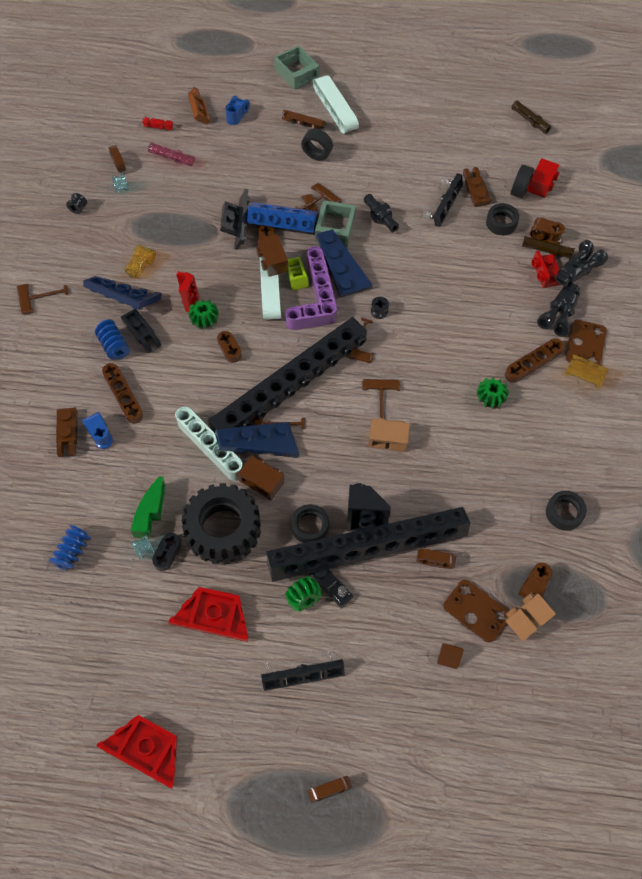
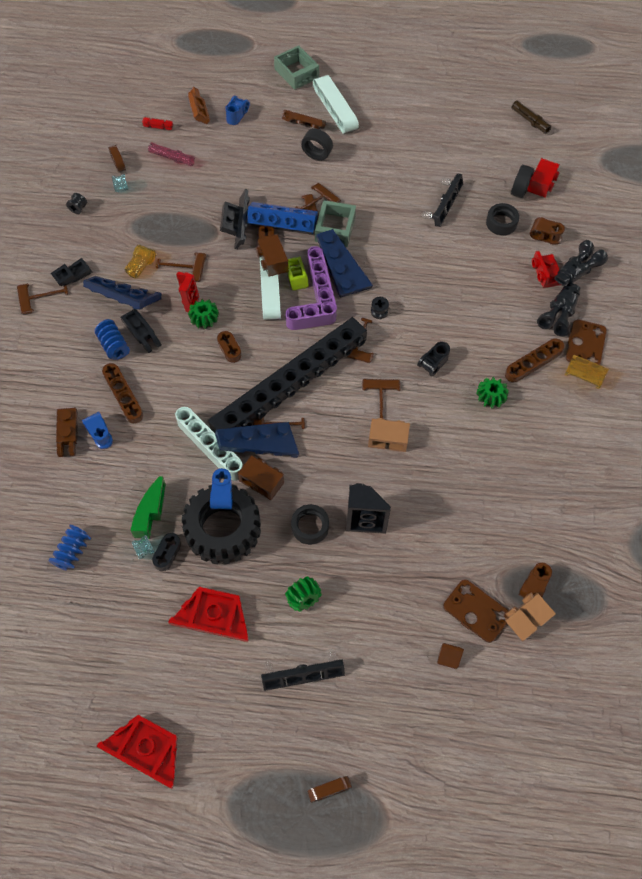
(67, 275): none -> black slope
(197, 267): none -> reddish brown piece
(221, 491): none -> blue piece
(326, 581): black piece -> none
(367, 544): black brick -> none
(381, 213): black pin -> none
(433, 360): none -> black piece
(436, 558): reddish brown beam -> none
(476, 188): reddish brown hinge -> none
(555, 249): dark brown pin -> none
(572, 498): black tyre -> none

